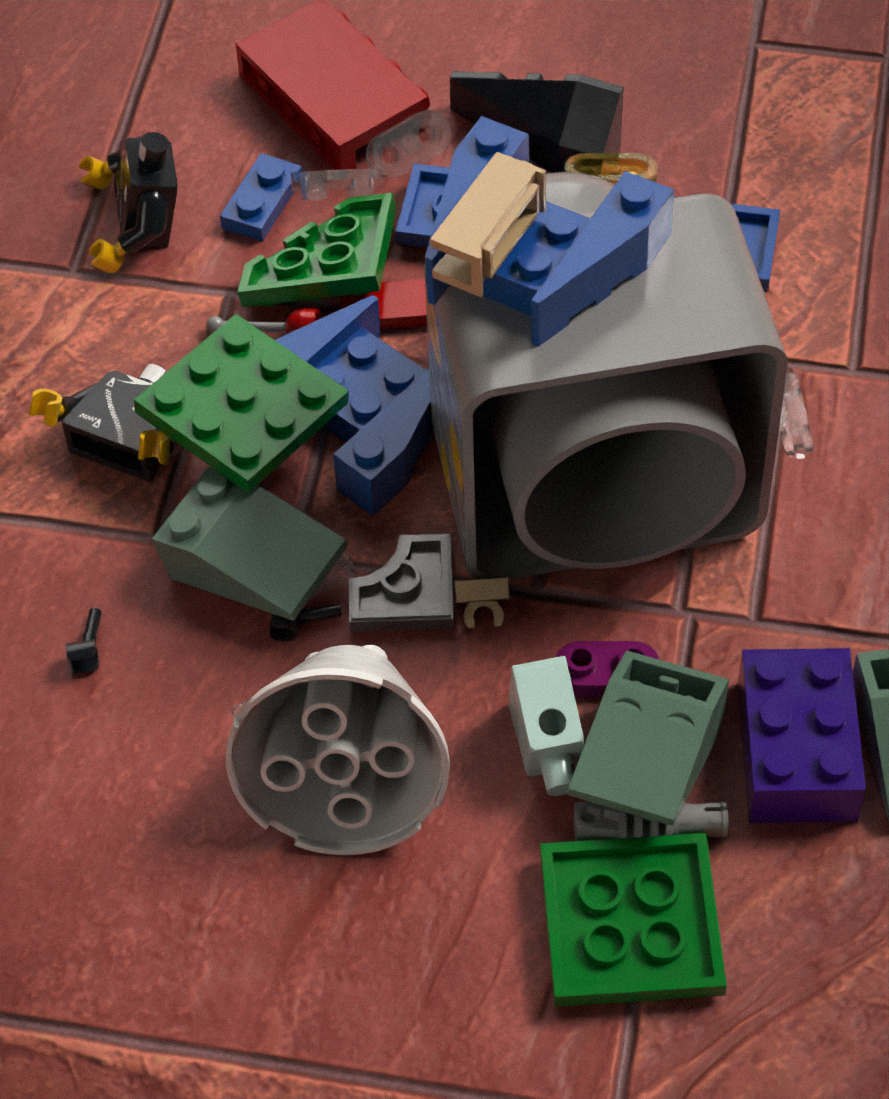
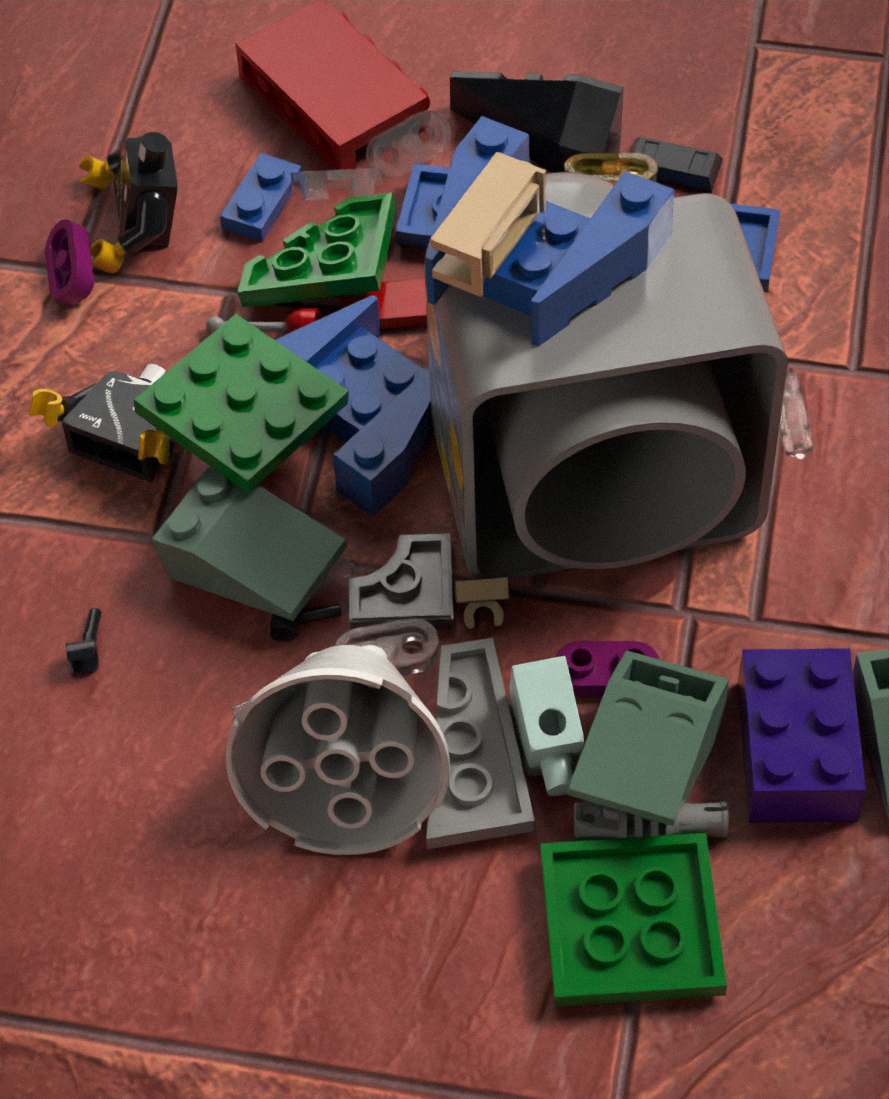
(69, 262): none -> magenta plate
(395, 639): none -> clear plate
(486, 775): none -> light grey wing
(681, 164): none -> black tile

